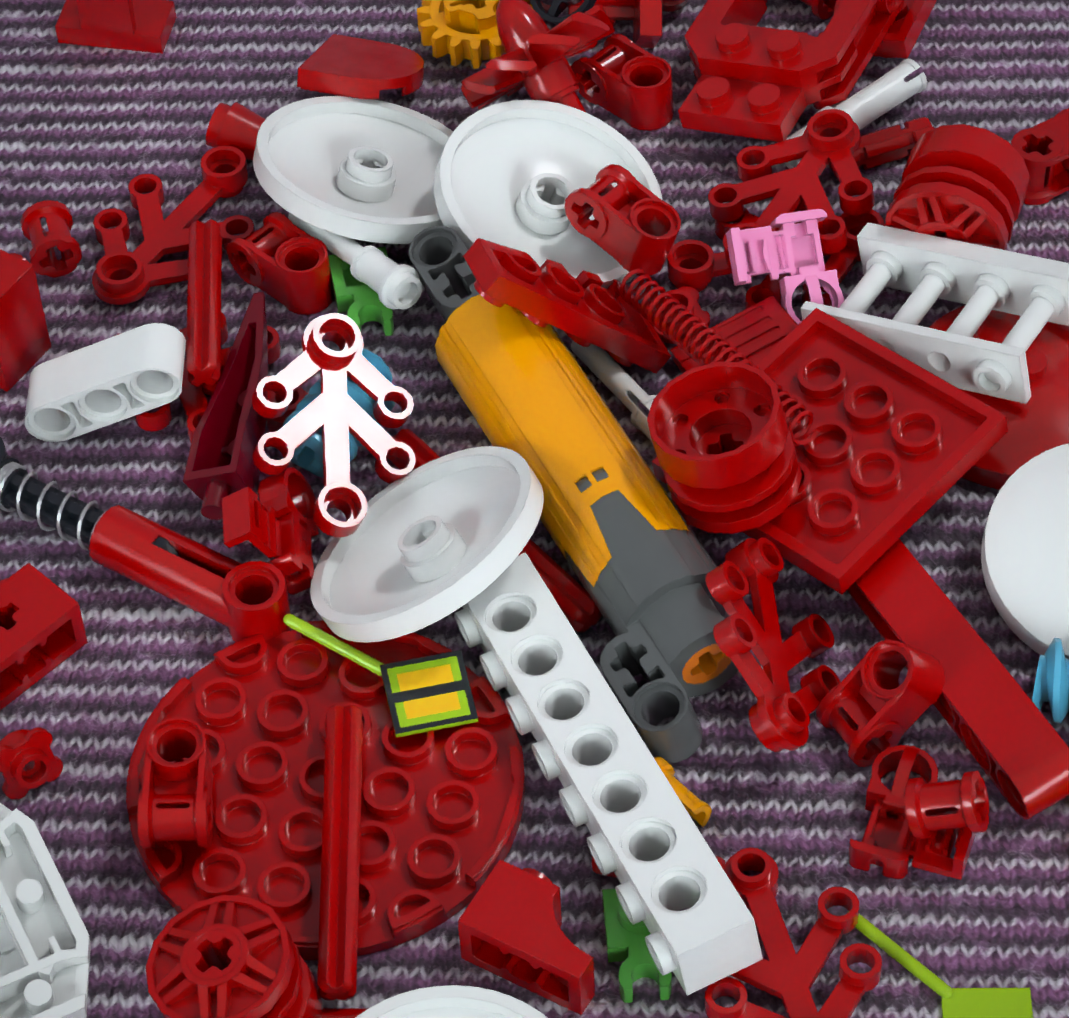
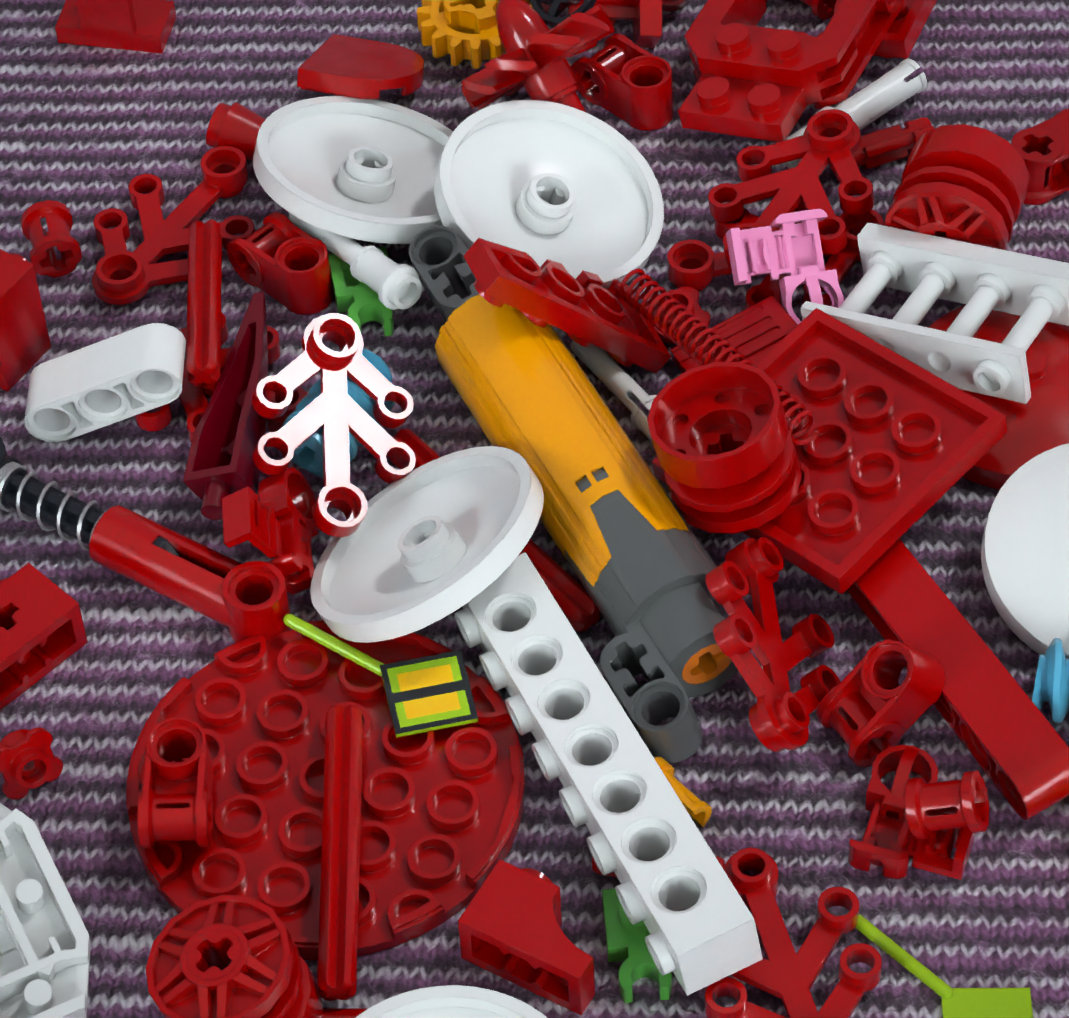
(628, 220): red piece -> none

